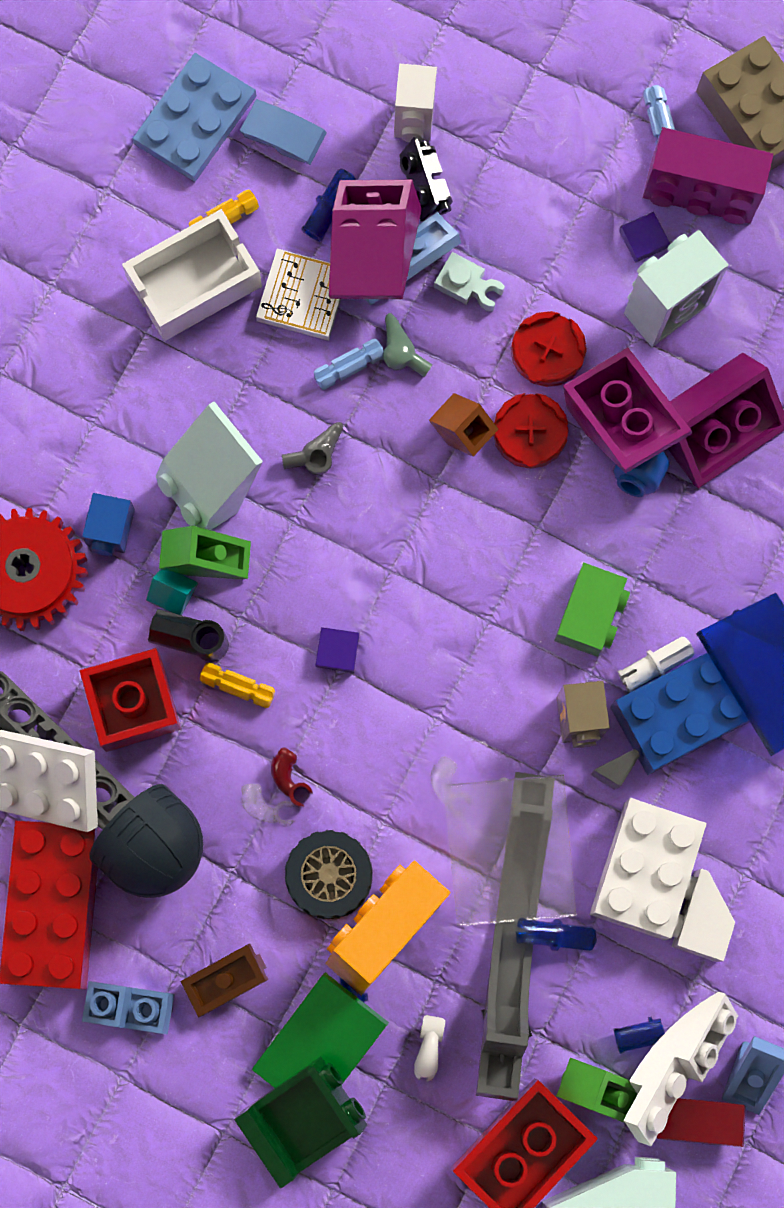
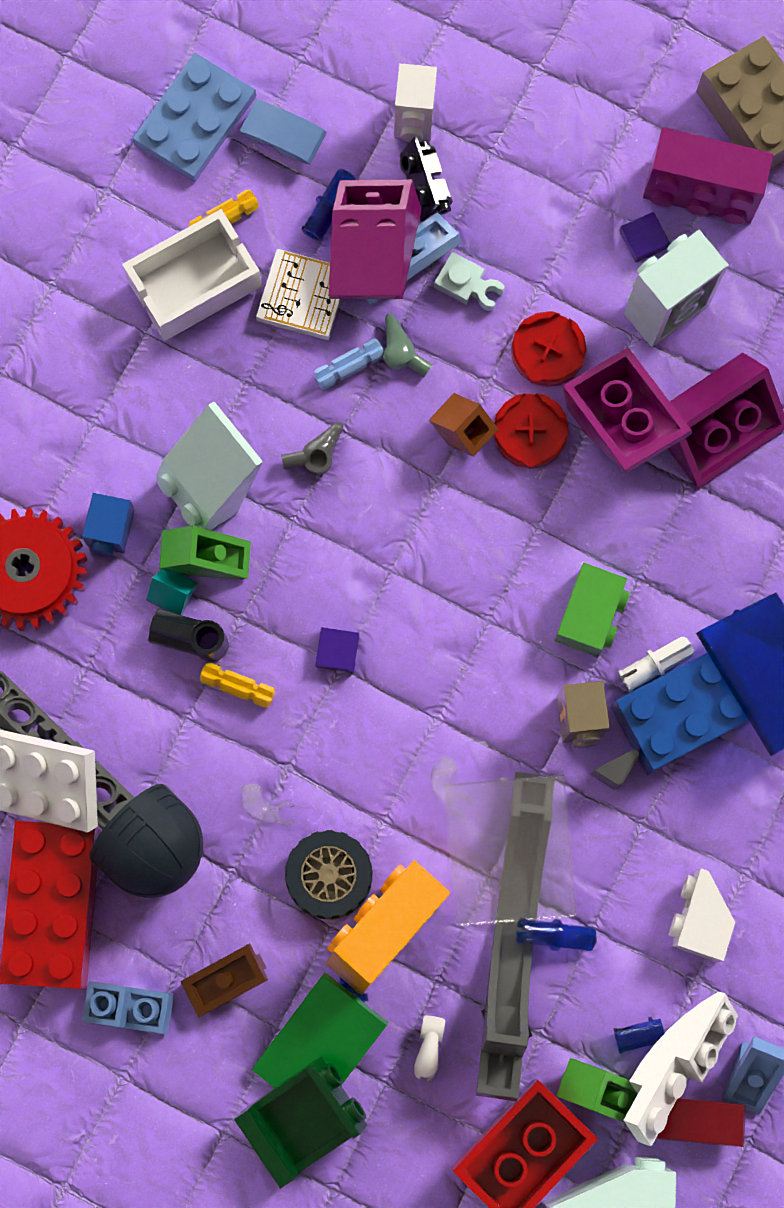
(130, 700): red brick -> none
(281, 773): dark red arm -> none
(644, 478): blue head -> none
(648, 869): white brick -> none
(658, 112): light blue axle -> none

